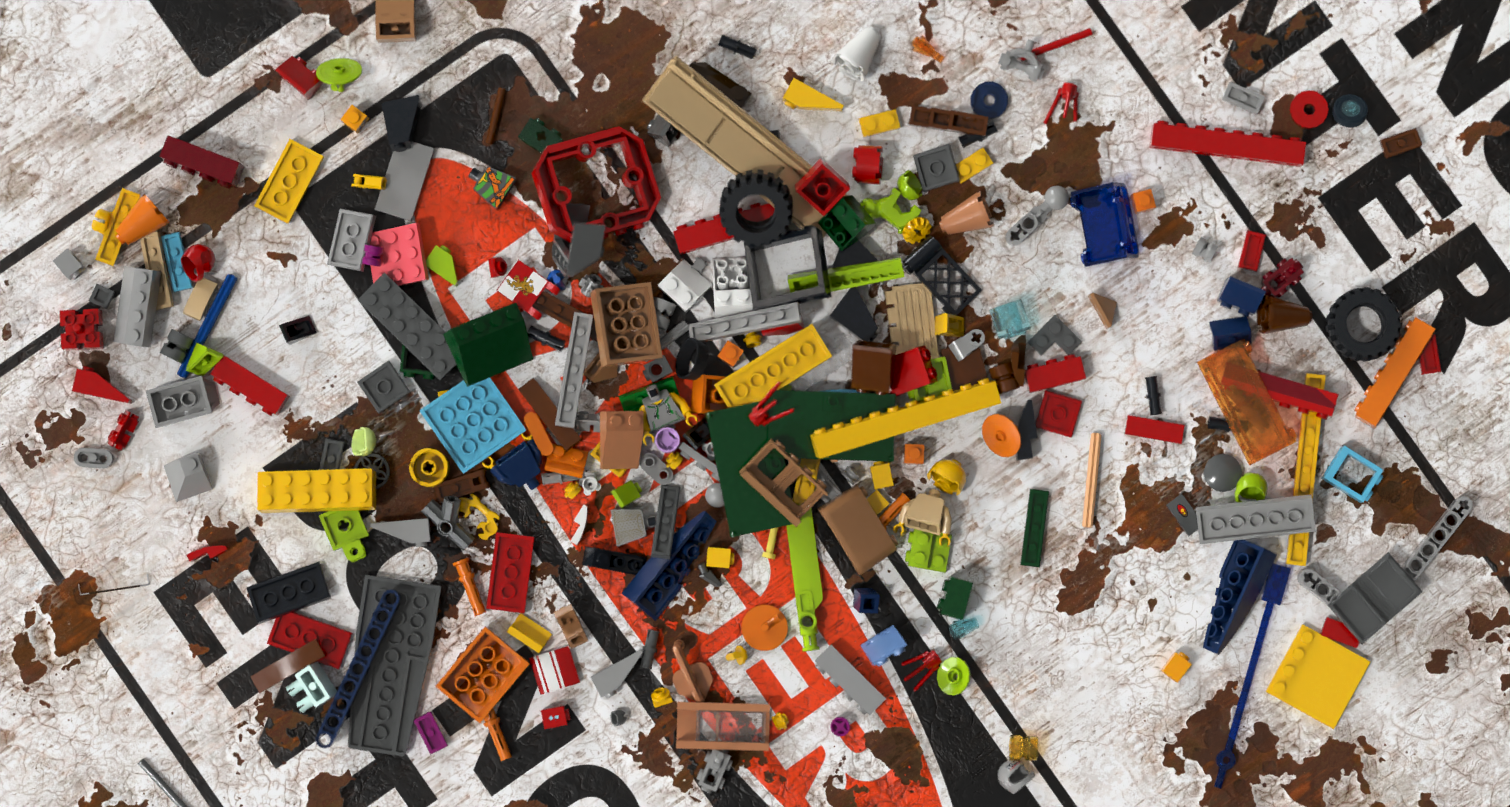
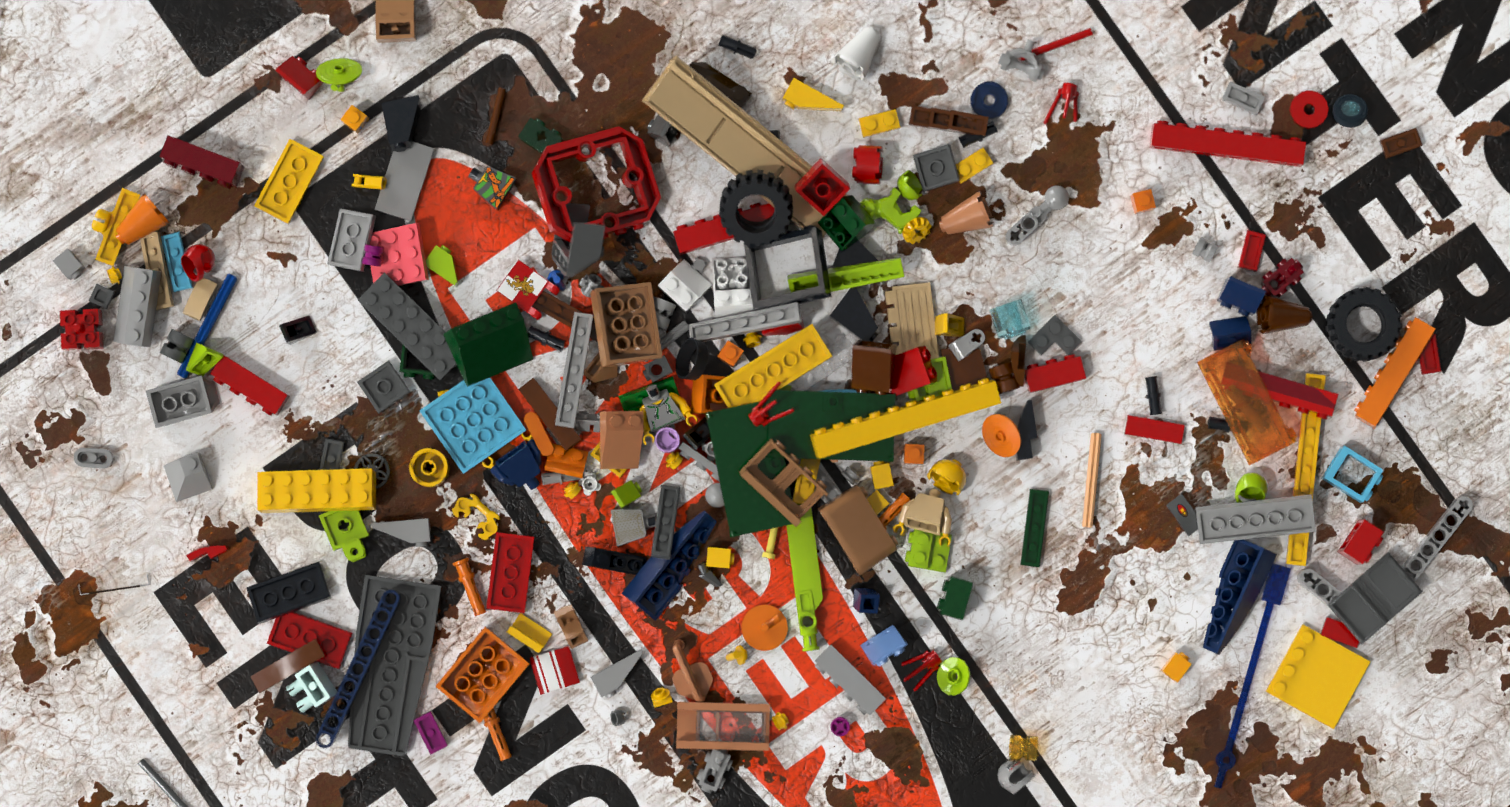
(93, 384): red slope -> none
(114, 275): none -> yellow plate
(118, 435): red hinge -> none
(363, 441): yellowish green hair -> none
(448, 513): dark grey piece -> none
(462, 485): reddish brown plate -> none
(497, 267): red plate -> none
(555, 717): red brick -> none
(581, 519): white slope -> none
(649, 649): dark grey pin -> none
(656, 468): light grey plate -> none
(923, 47): clear orange cone -> none
(923, 257): black piece -> none
(963, 627): clear light blue cone -> none
(1058, 413): red tile -> none
(1104, 307): medium nougat slope -> none
(1106, 224): clear blue windscreen -> none
(1222, 472): dark grey dish -> none
(1360, 542): none -> red brick

